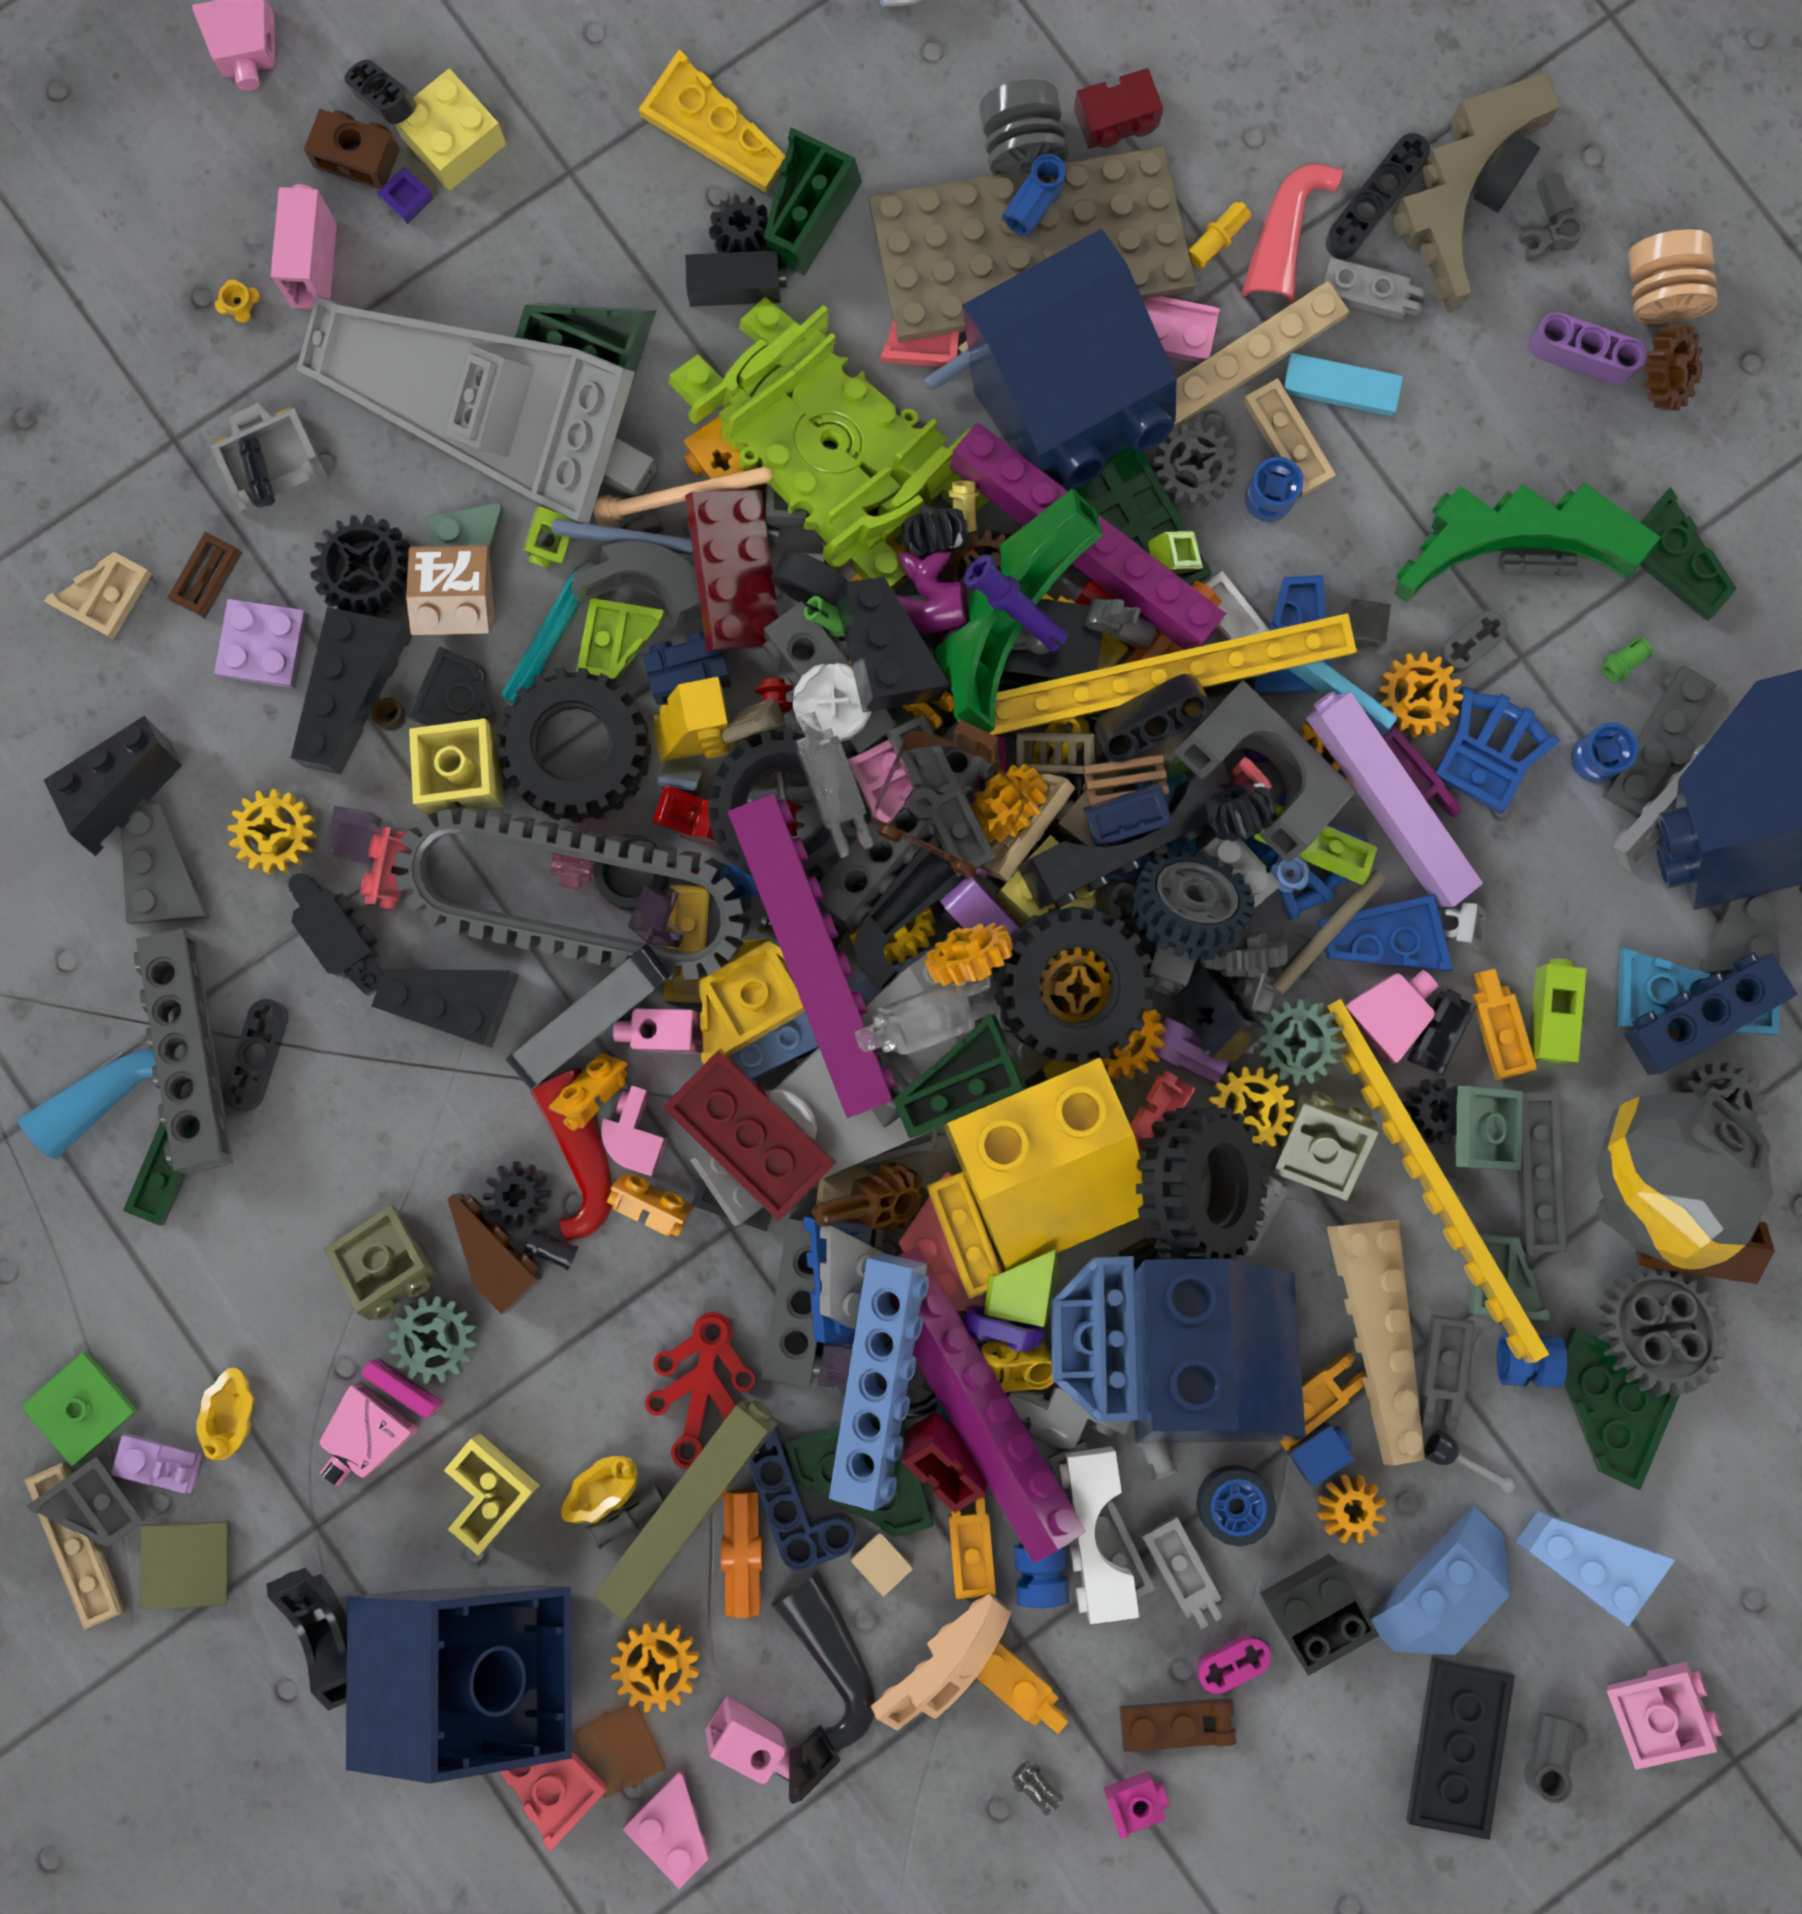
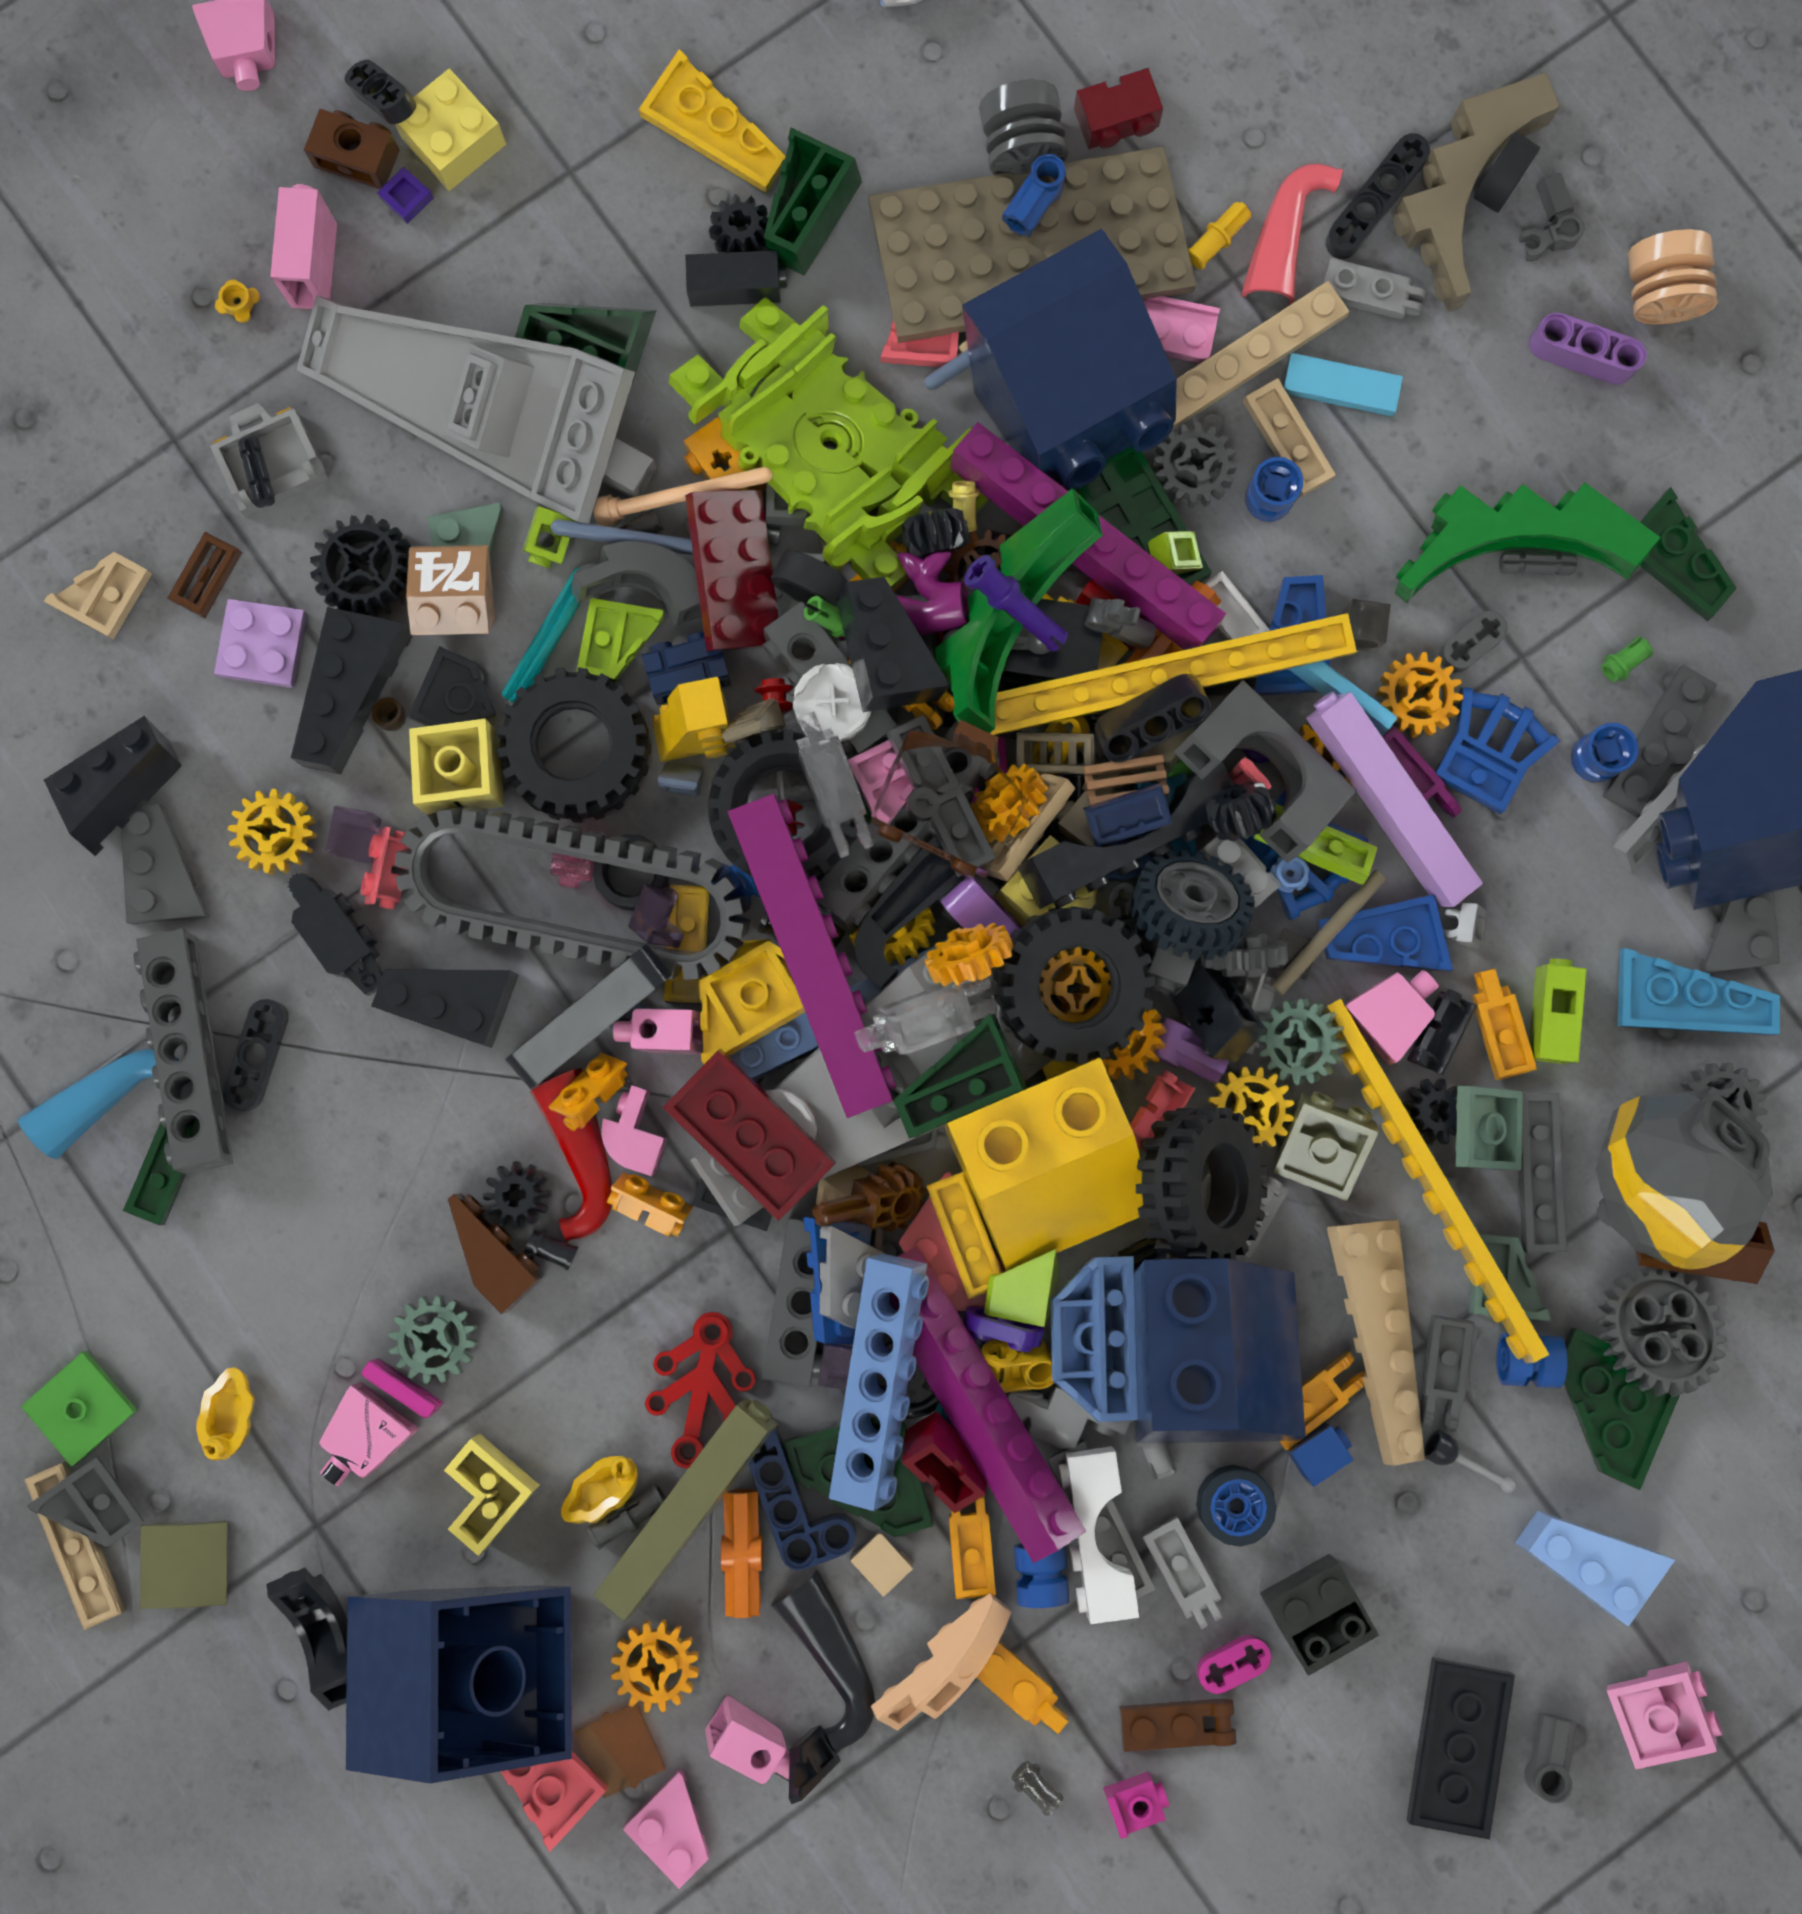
(157, 1463): lavender plate -> none
(380, 1264): olive plate -> none
(685, 816): red brick -> none
(1359, 1522): light orange gear -> none
(1447, 1591): medium blue wedge -> none
(1673, 366): reddish brown gear -> none
(1766, 989): dark blue brick -> none

